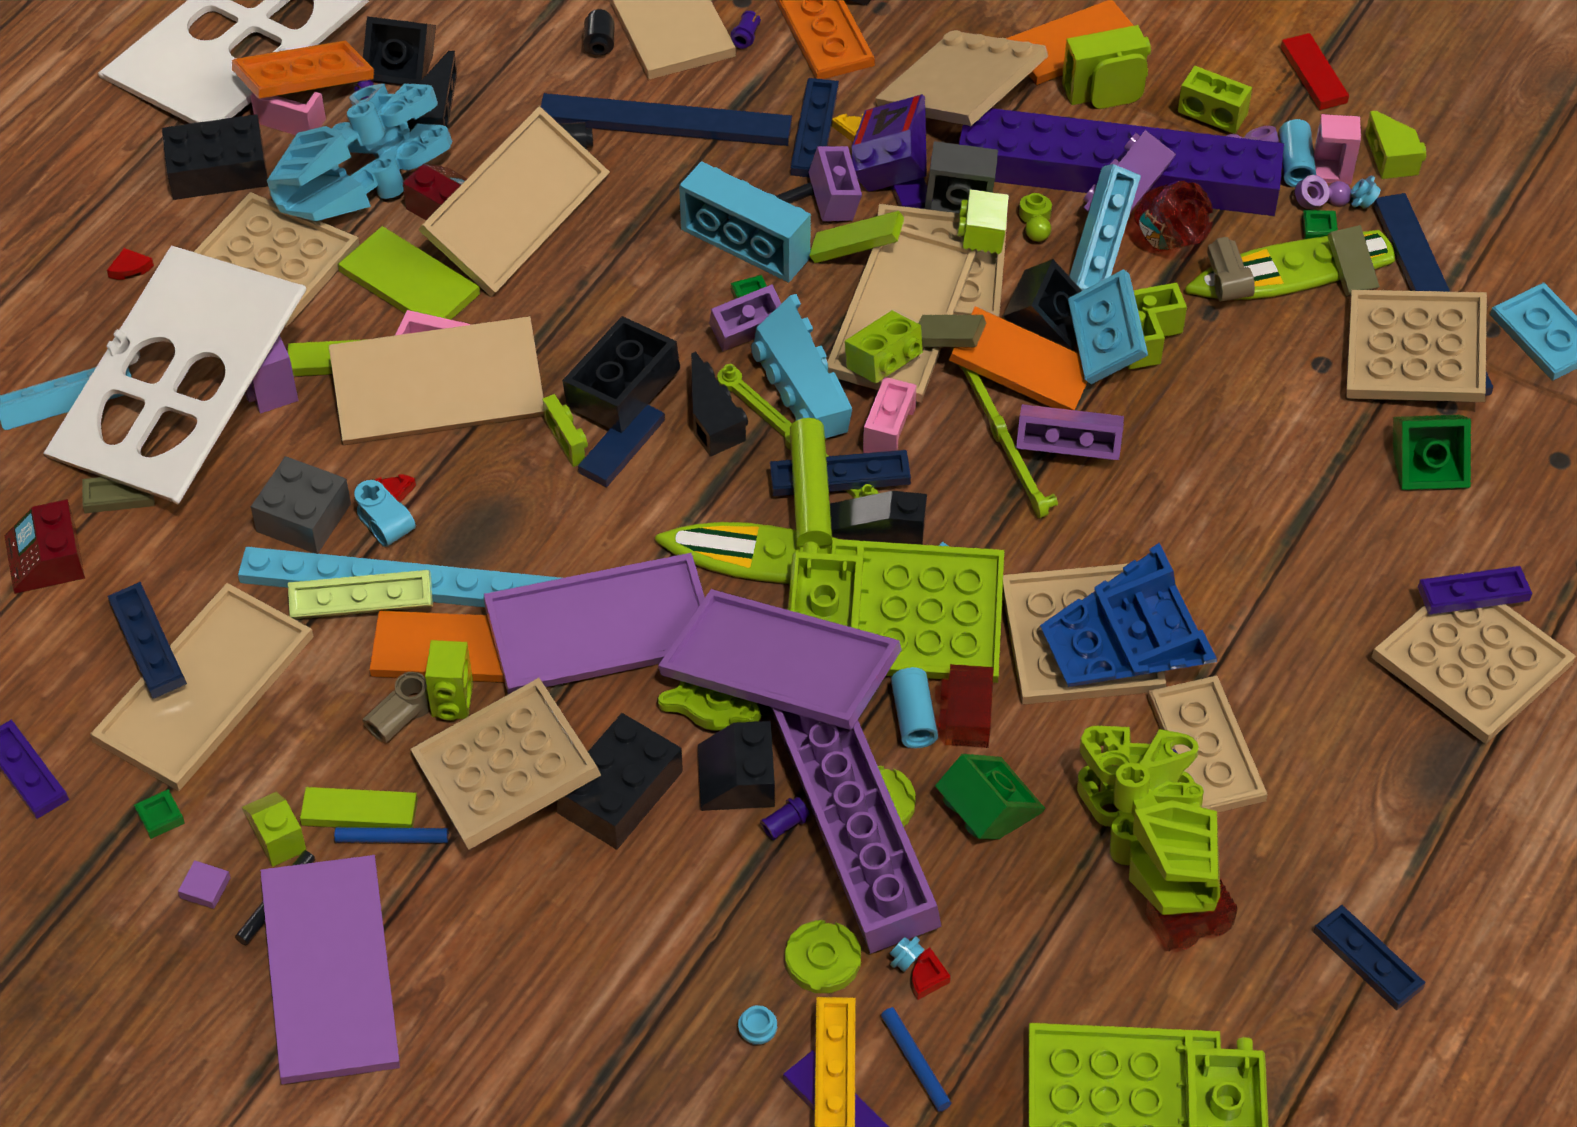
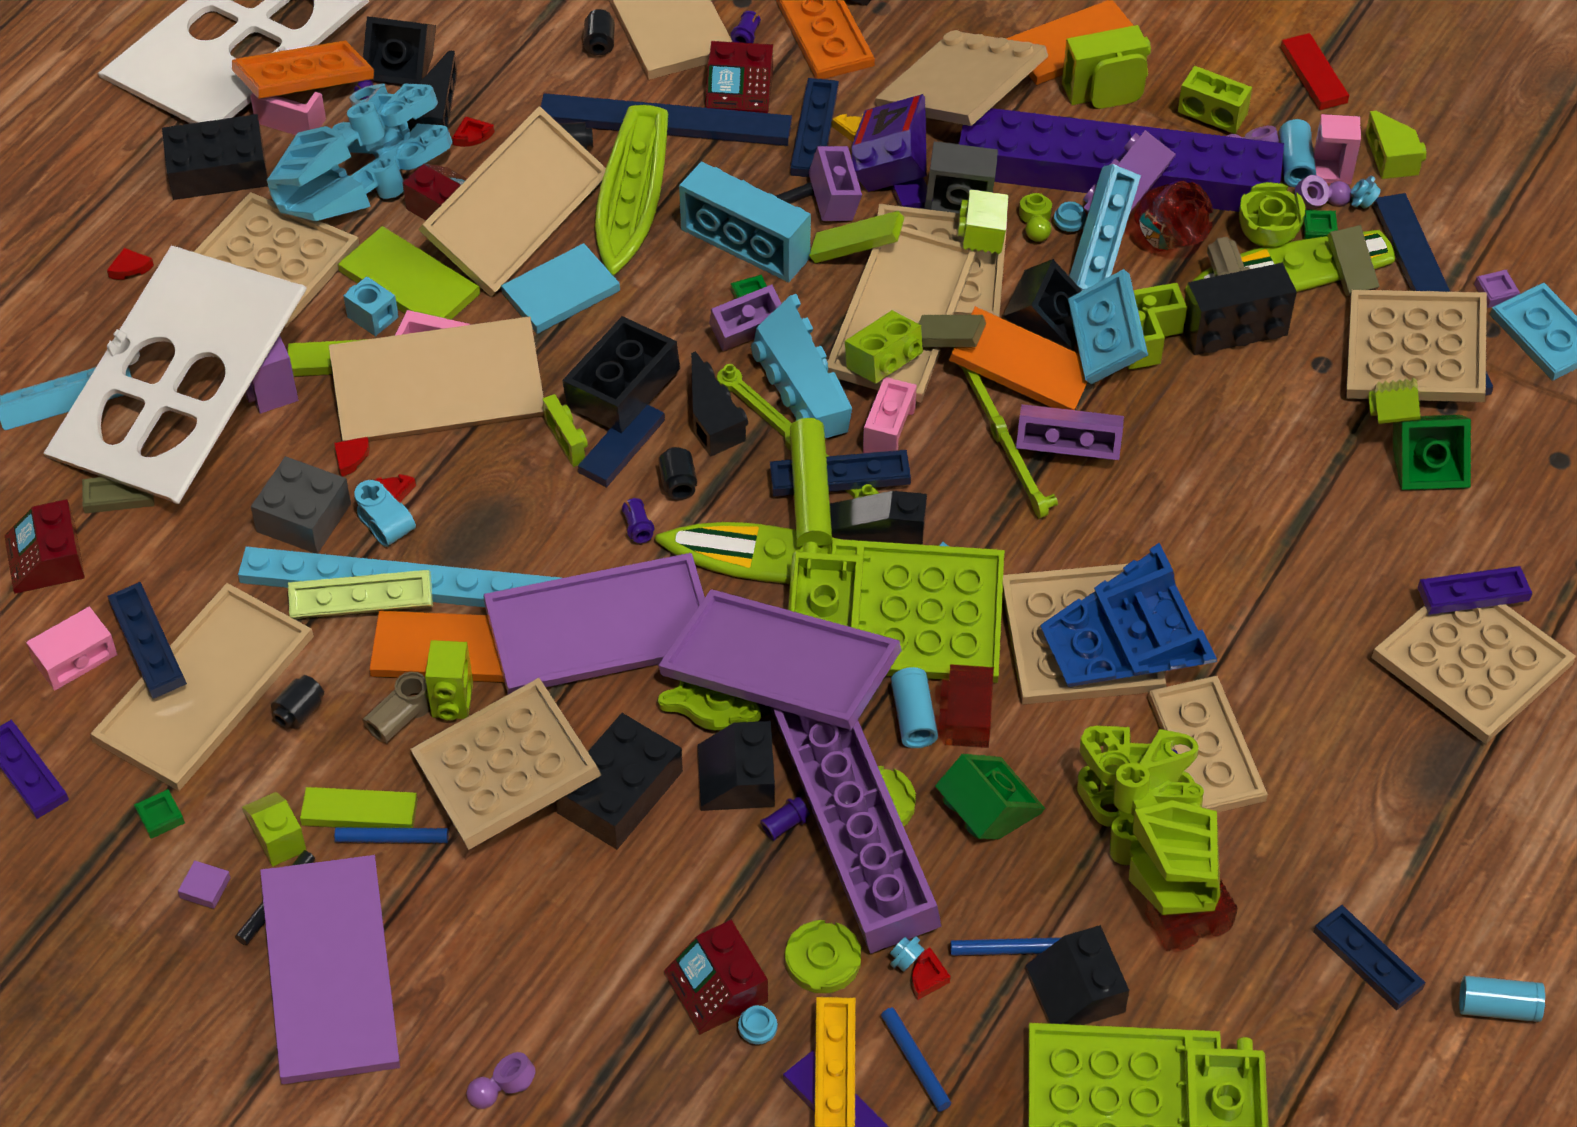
(71, 648): none -> bright pink panel
(297, 702): none -> black brick
(351, 454): none -> red tile
(371, 306): none -> medium azure brick
(472, 132): none -> red tile
(511, 1075): none -> medium lavender plate
(560, 288): none -> medium azure tile
(631, 185): none -> lime piece
(639, 527): none -> dark purple pin
(678, 473): none -> black brick
(717, 977): none -> dark red slope
(739, 76): none -> dark red slope
(1001, 946): none -> blue bar
(1070, 217): none -> medium azure plate
(1079, 979): none -> black slope
(1238, 308): none -> black brick
(1271, 214): none -> lime cylinder
(1395, 401): none -> lime brick
(1498, 287): none -> medium lavender tile
(1502, 998): none -> medium azure pin

